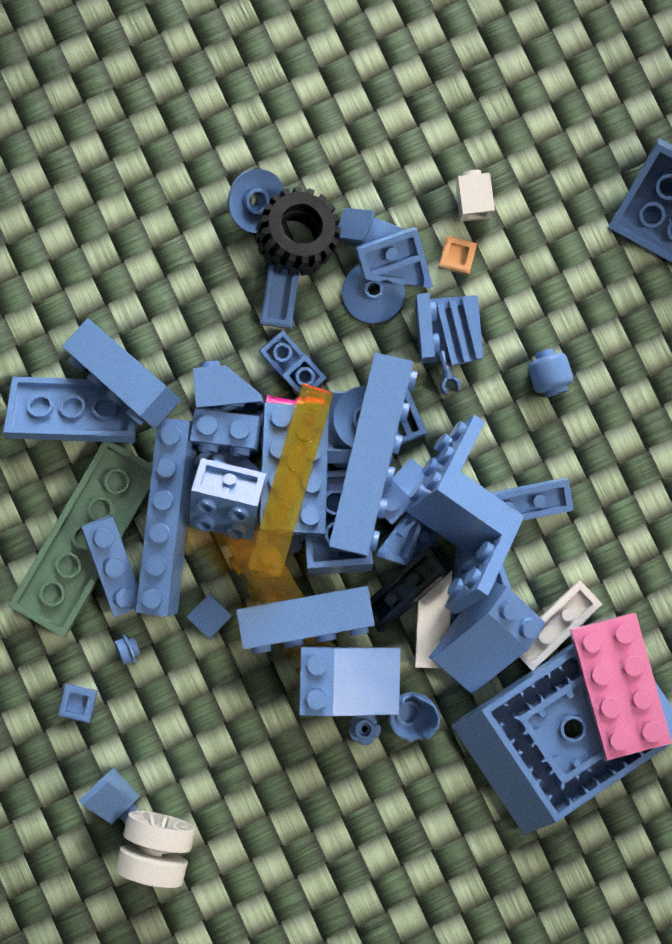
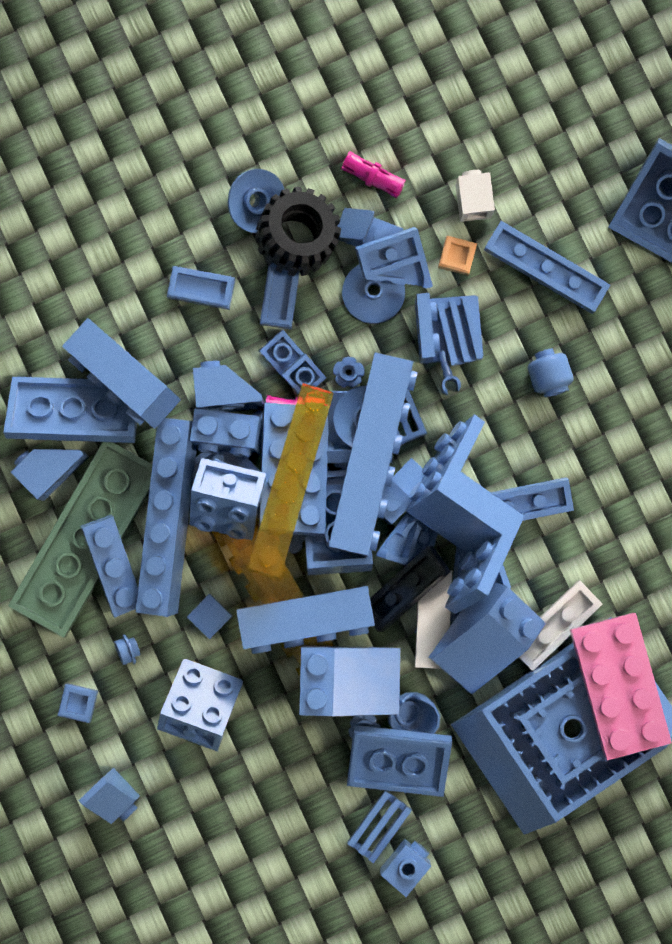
(46, 469): none -> medium blue slope
(153, 855): white wheel -> none
(199, 704): none -> bracket
(201, 287): none -> medium blue tile
(352, 380): none -> medium blue plate
(363, 848): none -> medium blue tile
(373, 174): none -> dark pink pin
(399, 760): none -> medium blue tile
(406, 866): none -> medium blue brick
(547, 267): none -> medium blue plate

